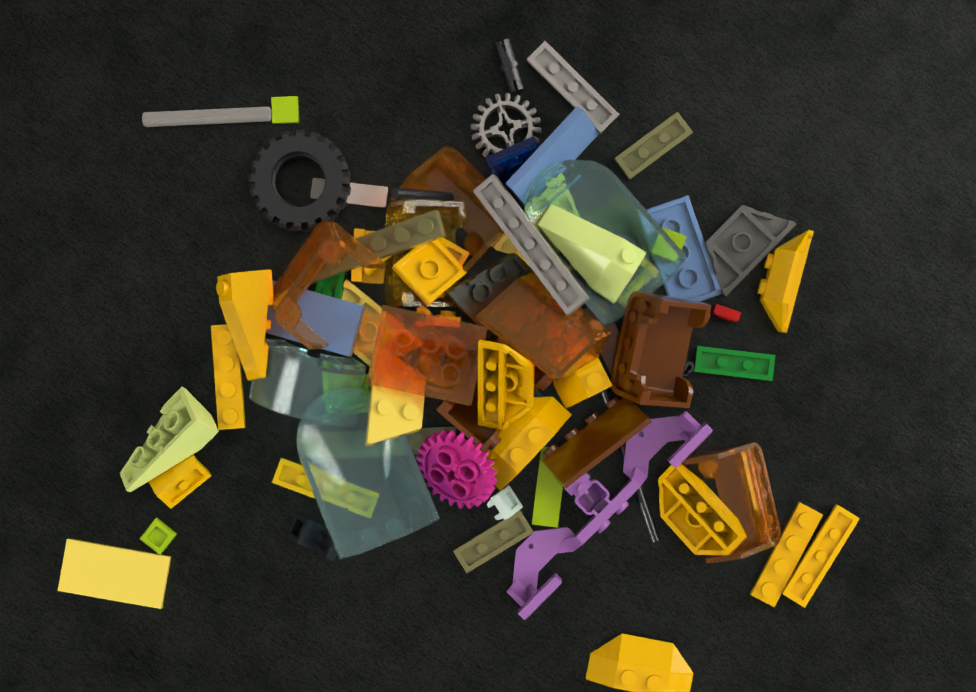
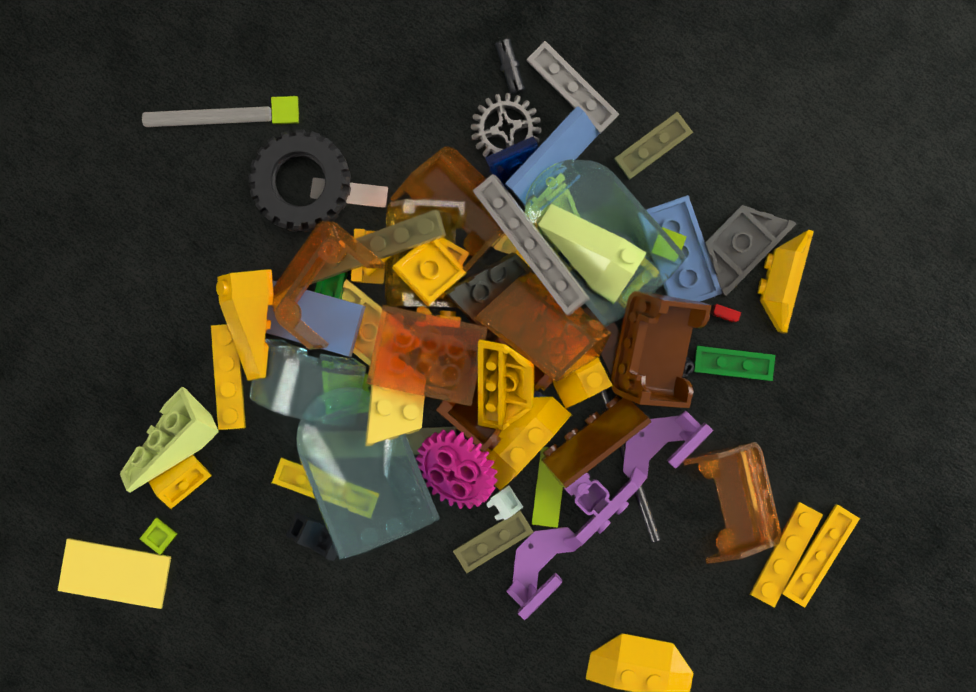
(416, 194): black bar -> none
(697, 514): yellow wedge -> none

